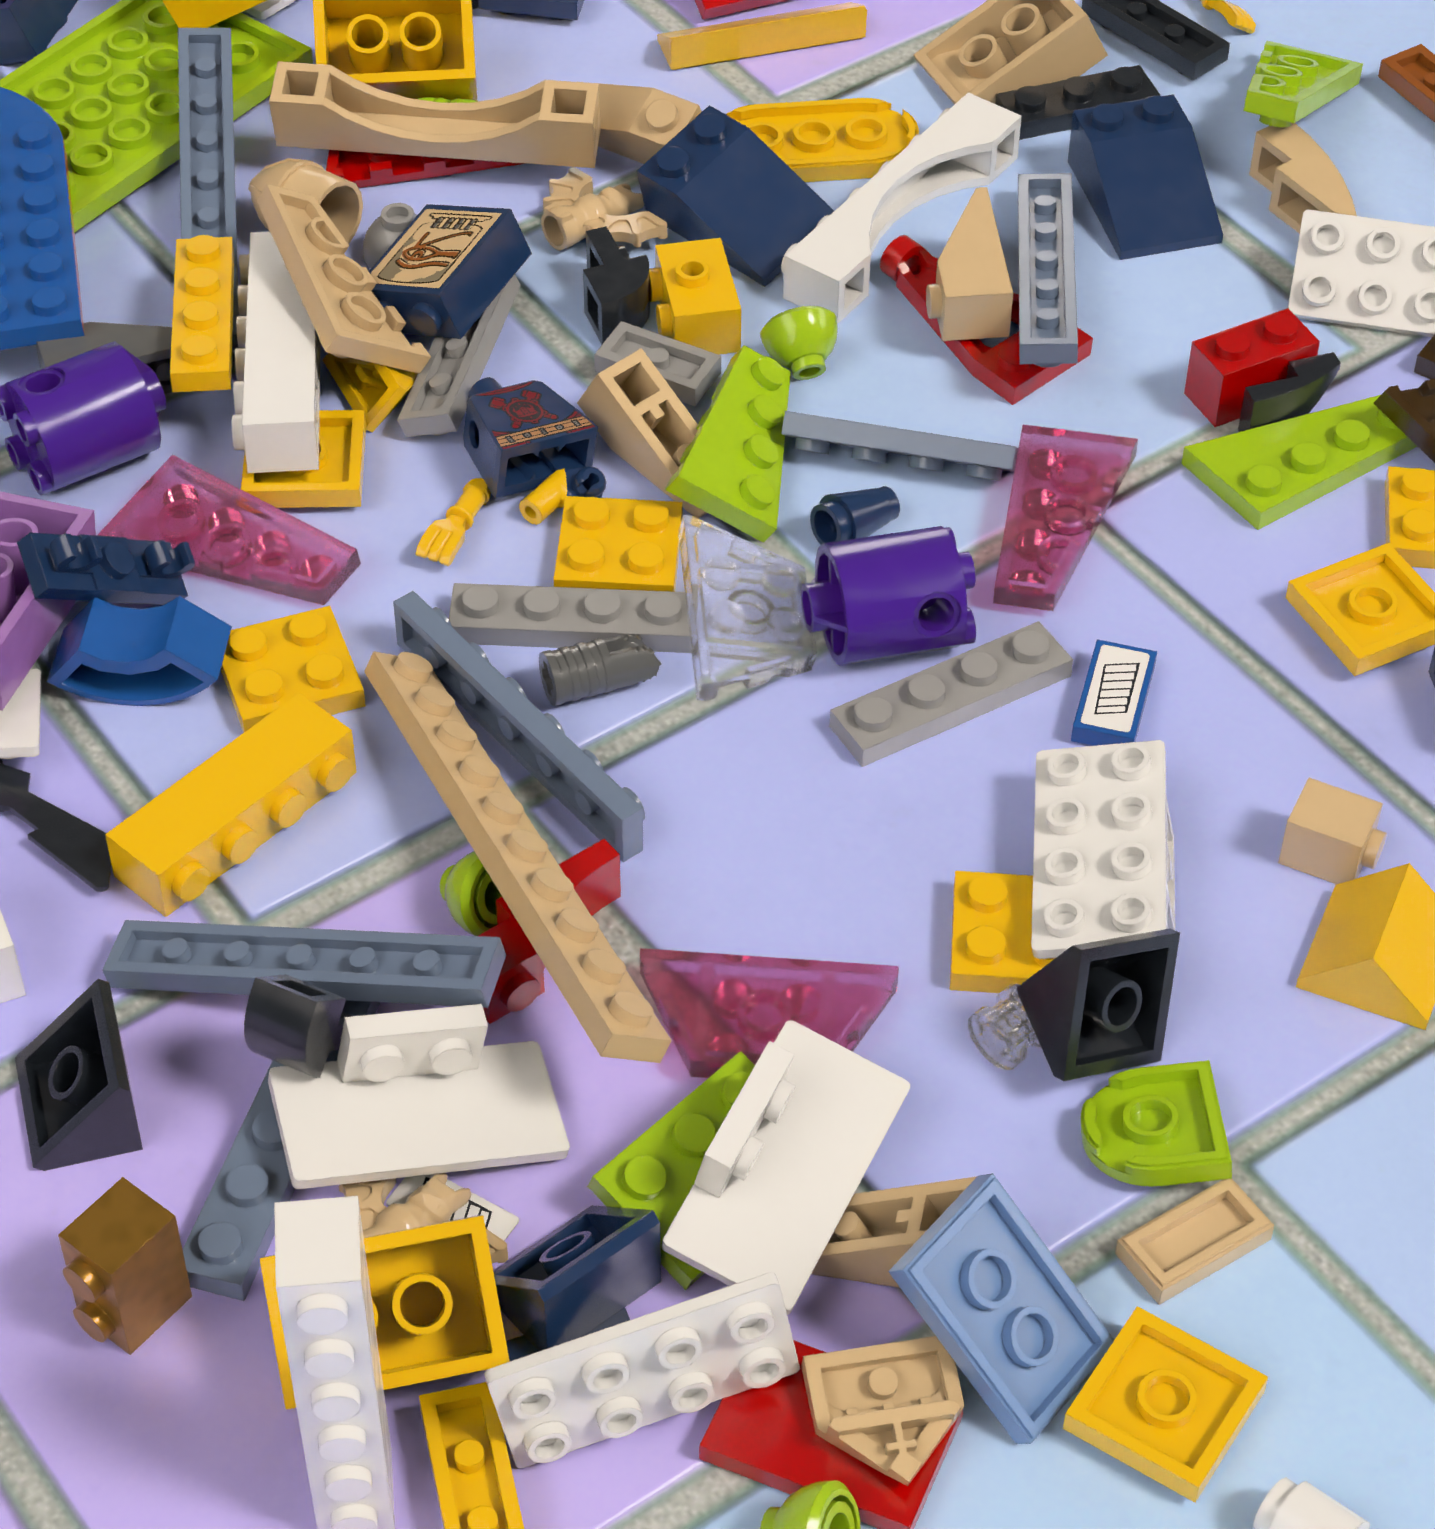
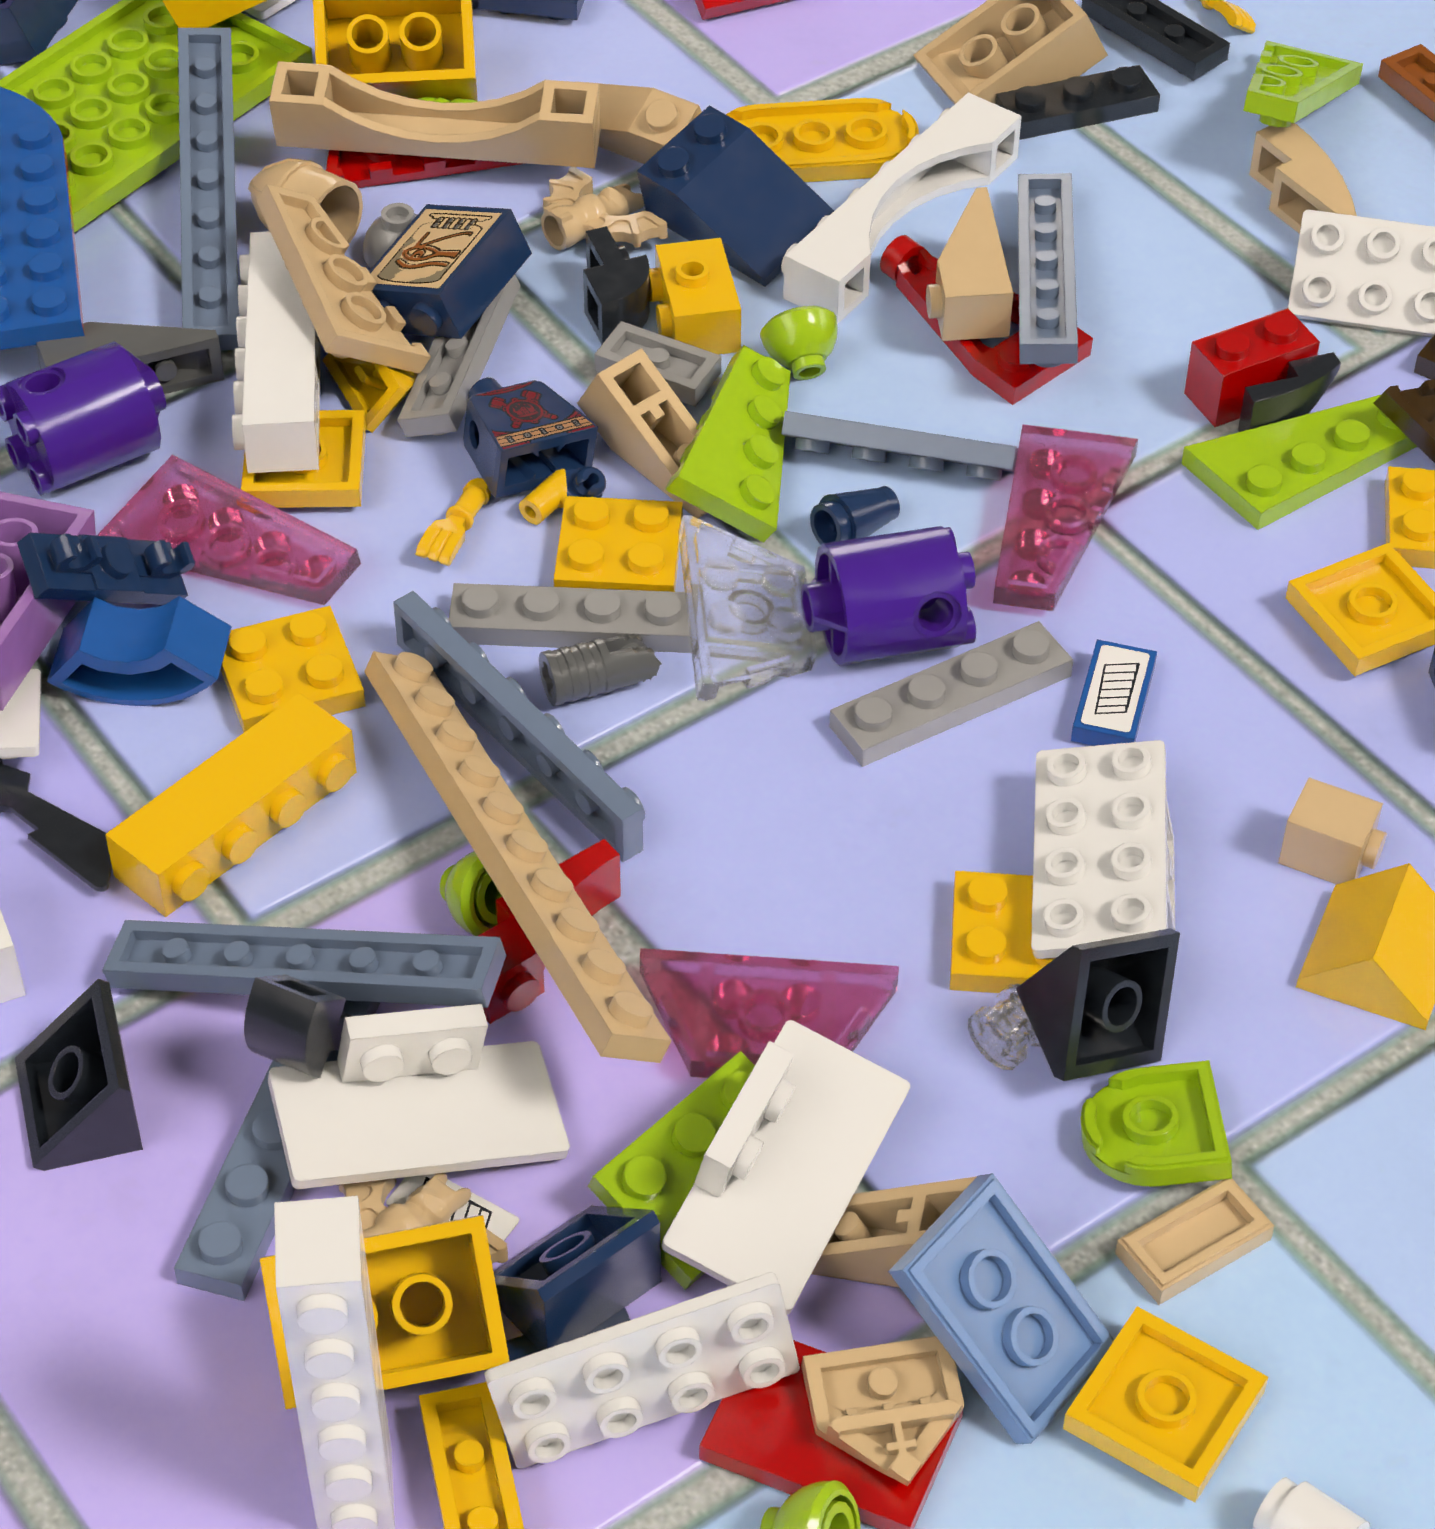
(125, 1266): pearl gold brick -> none
(202, 314): yellow plate -> none
(763, 35): yellow slope -> none
(1144, 176): dark blue slope -> none

